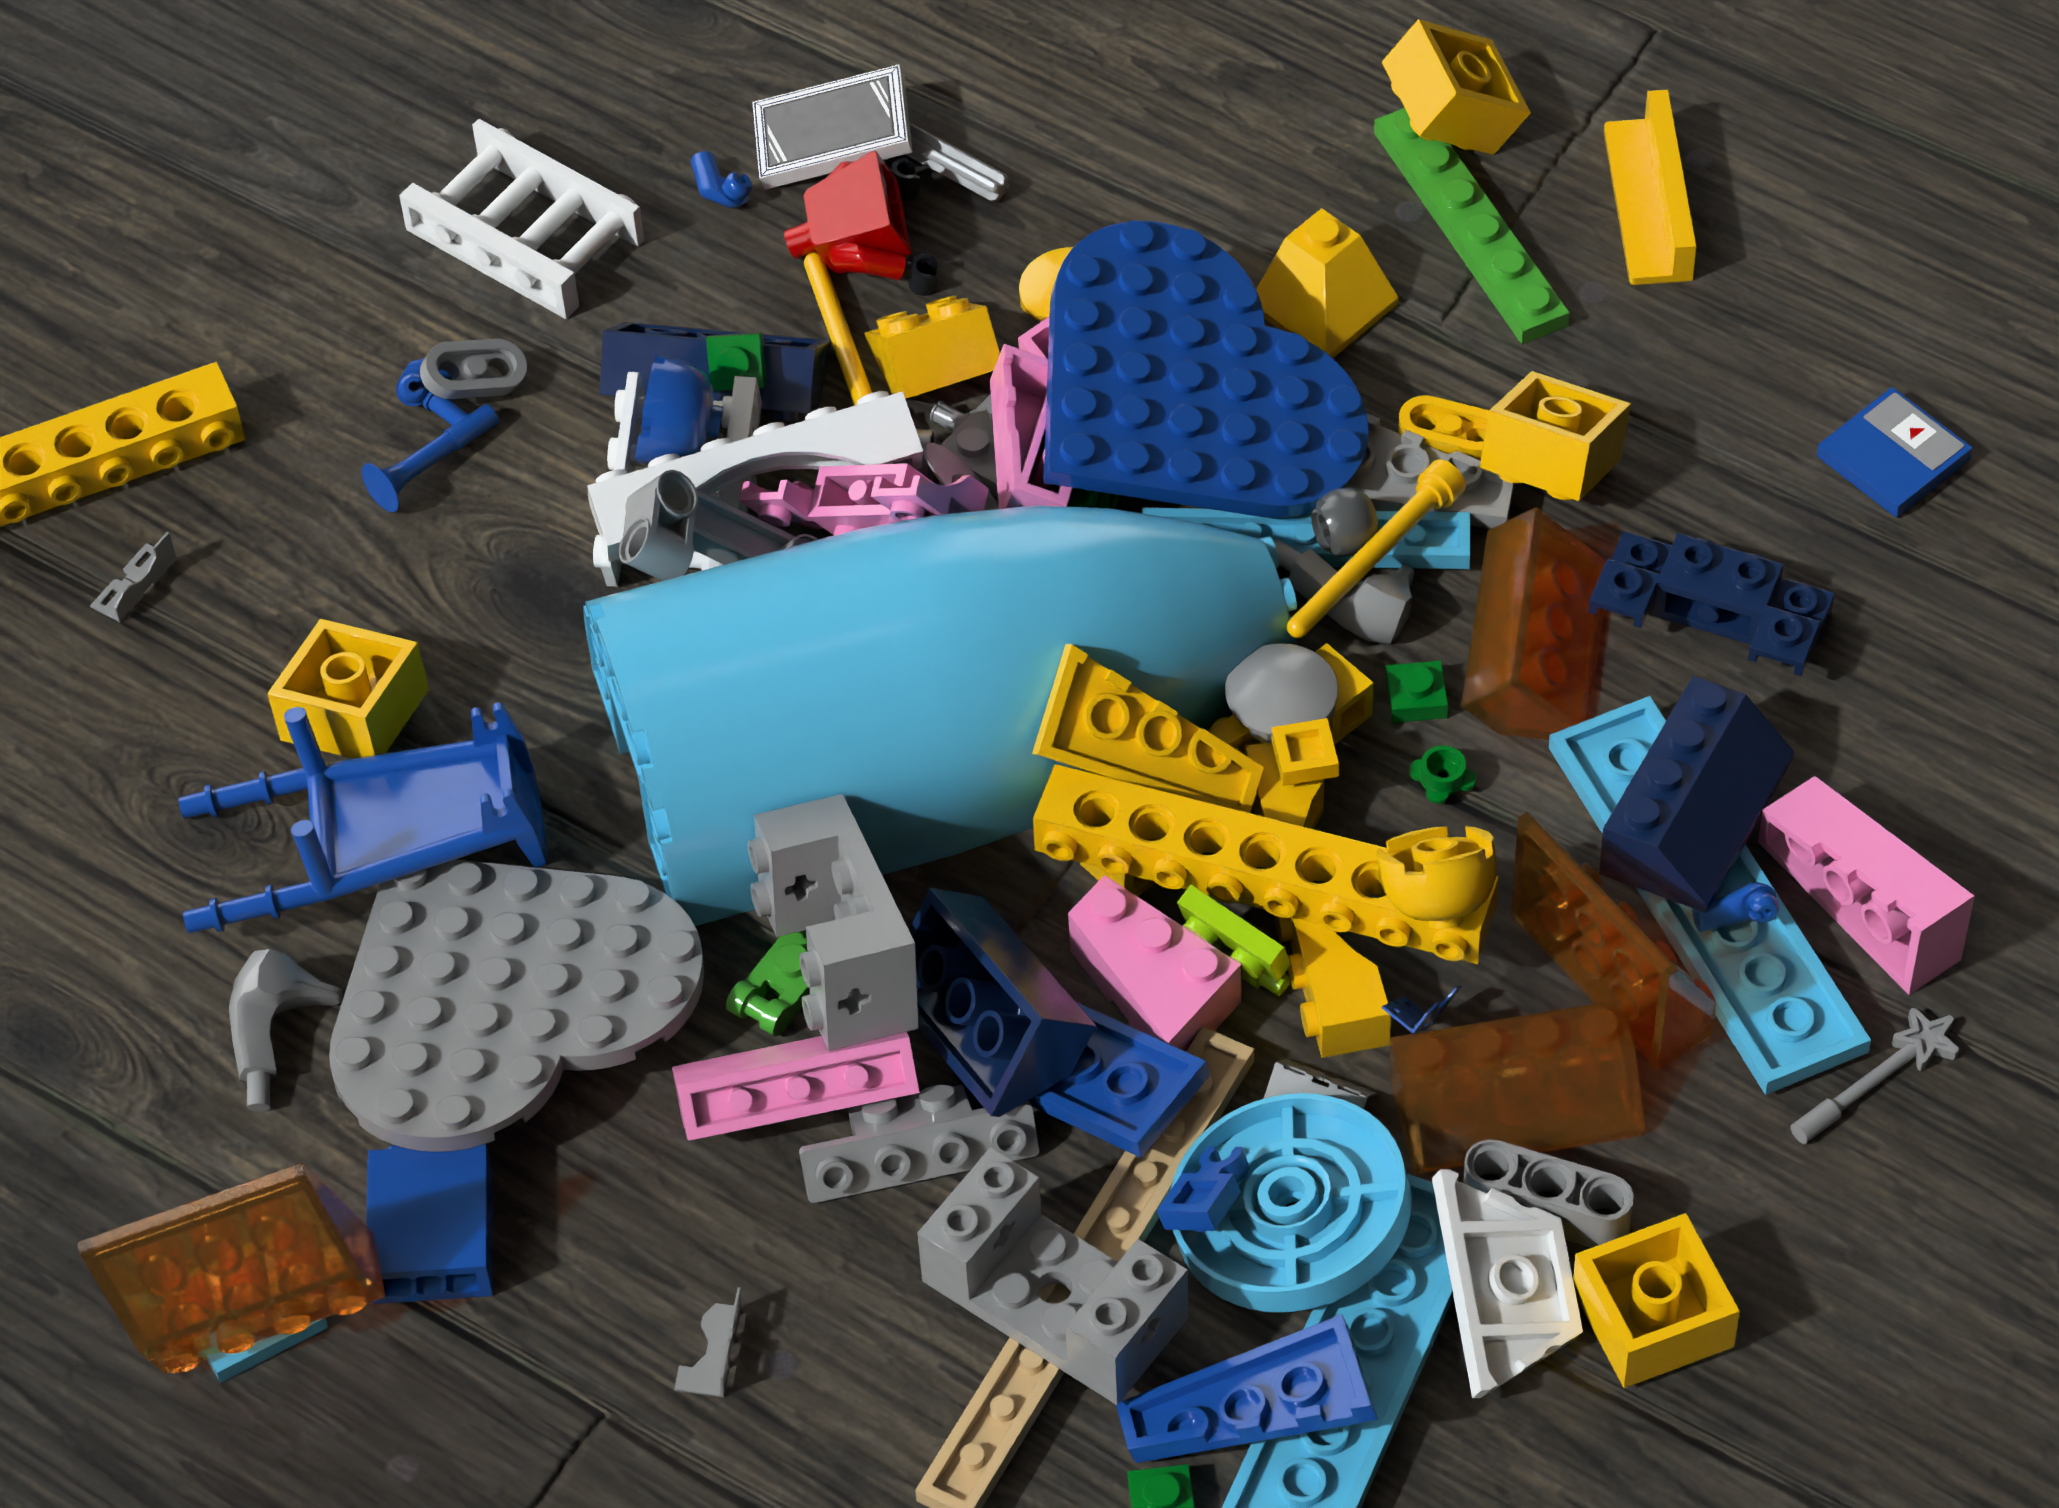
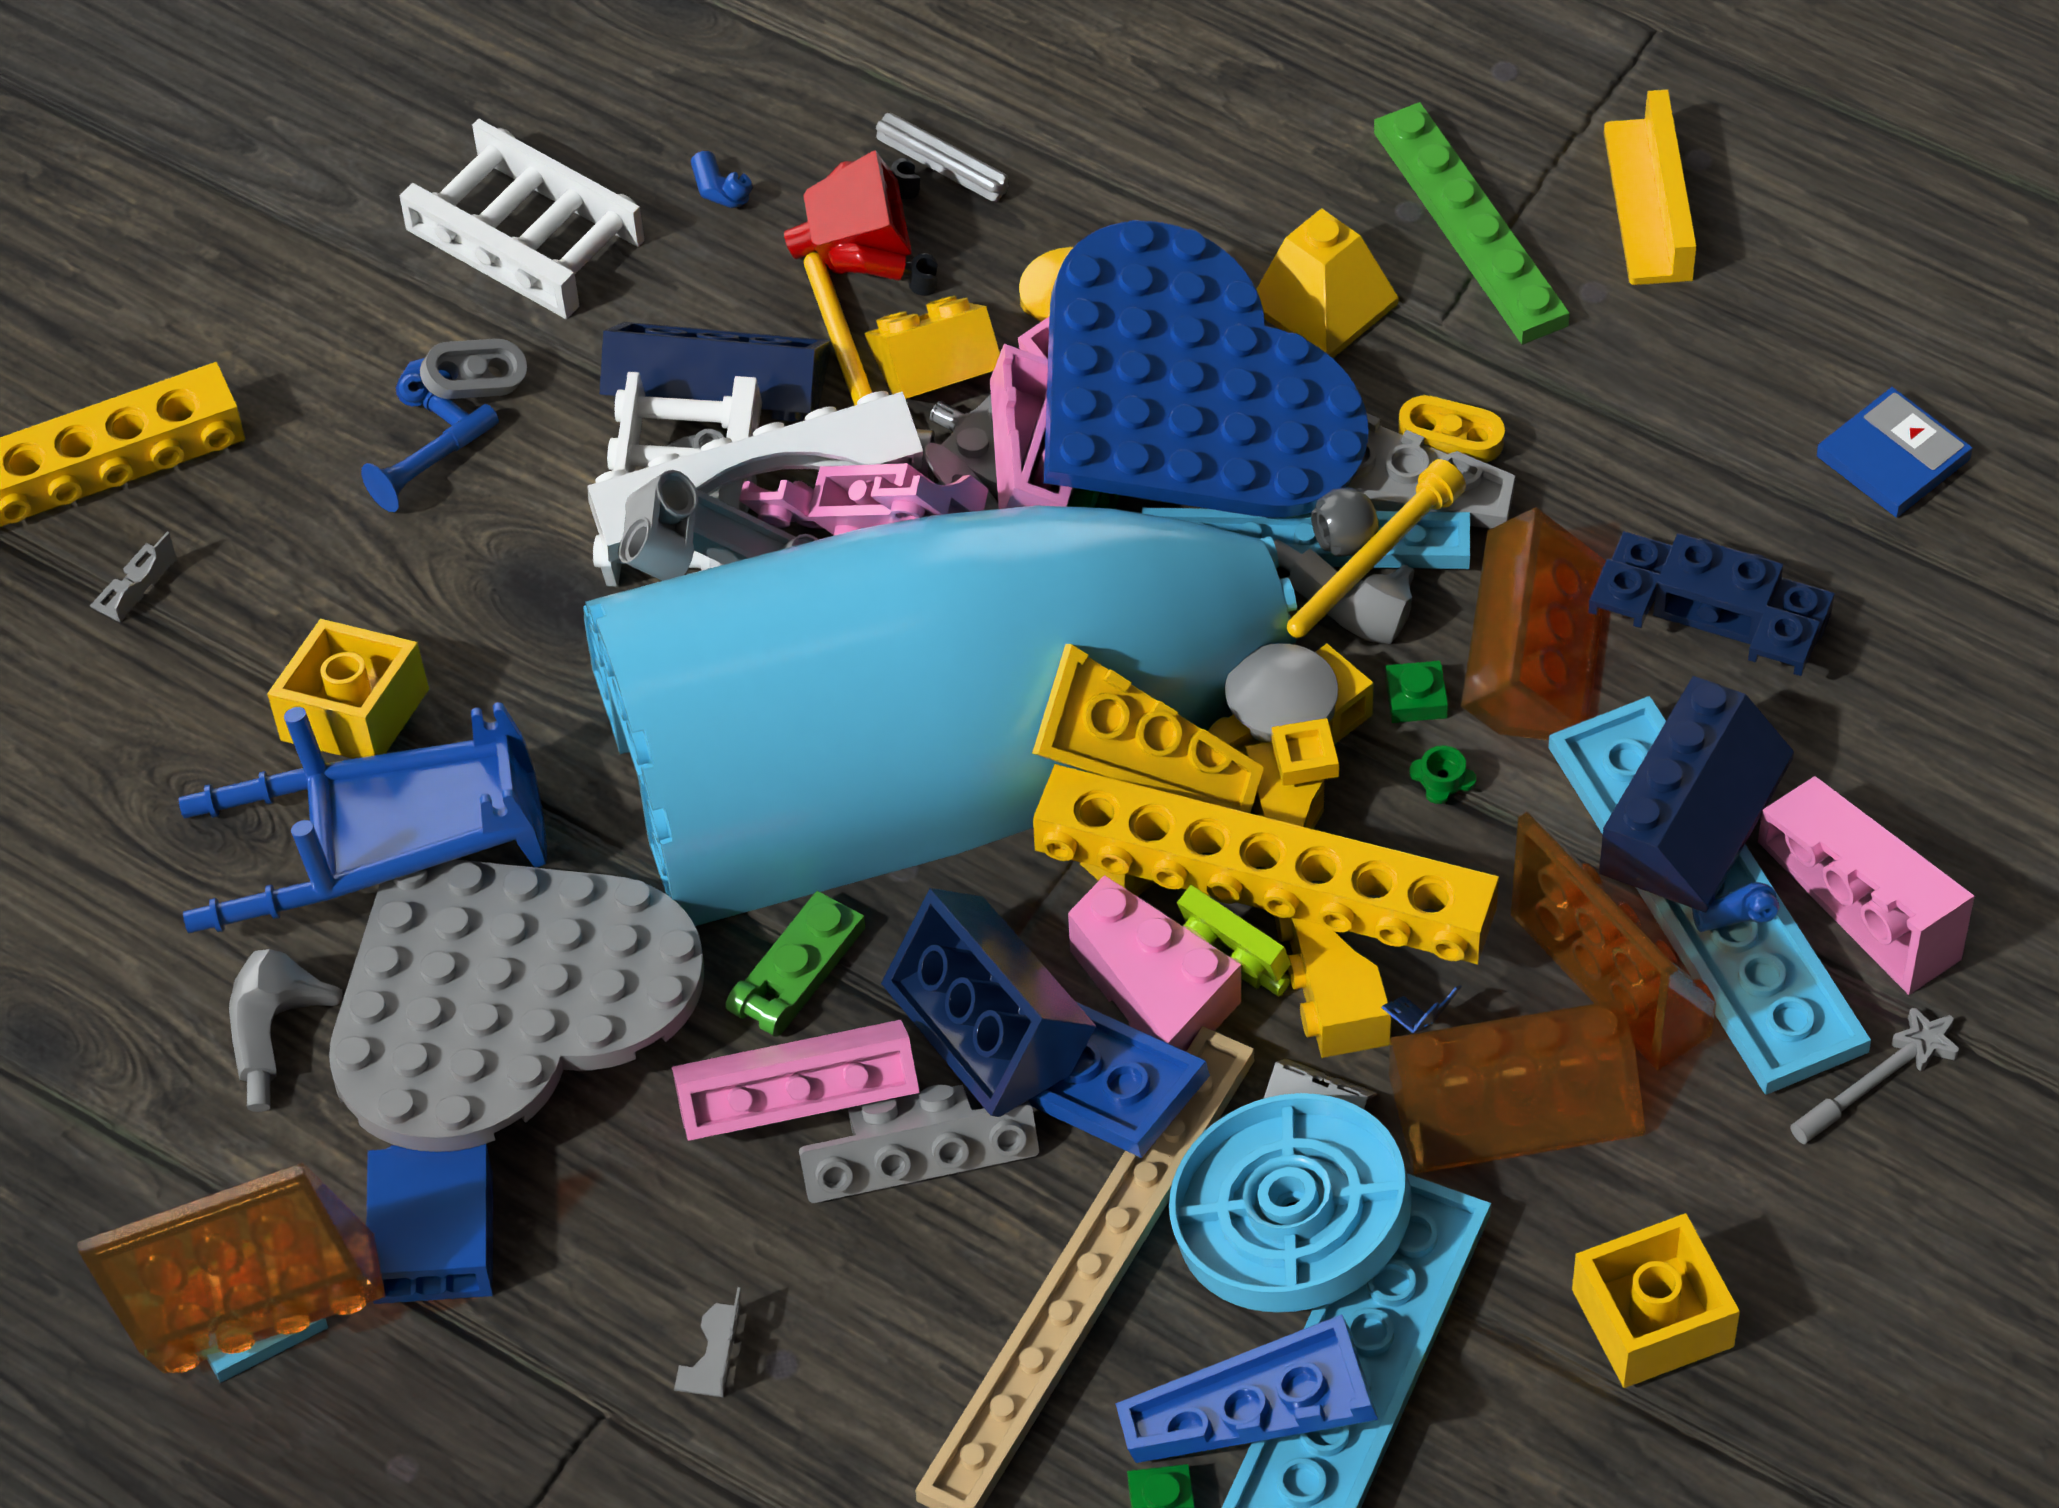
(676, 411): blue cylinder -> none
(735, 356): green plate -> none
(831, 123): tile -> none
(859, 949): light grey plate -> none
(997, 1253): light grey plate -> none
(1205, 1197): blue plate -> none
(1437, 874): yellow cylinder -> none
(1455, 87): yellow brick -> none
(1506, 1281): white wing -> none
(1554, 436): yellow brick -> none
(1577, 1186): light grey beam -> none

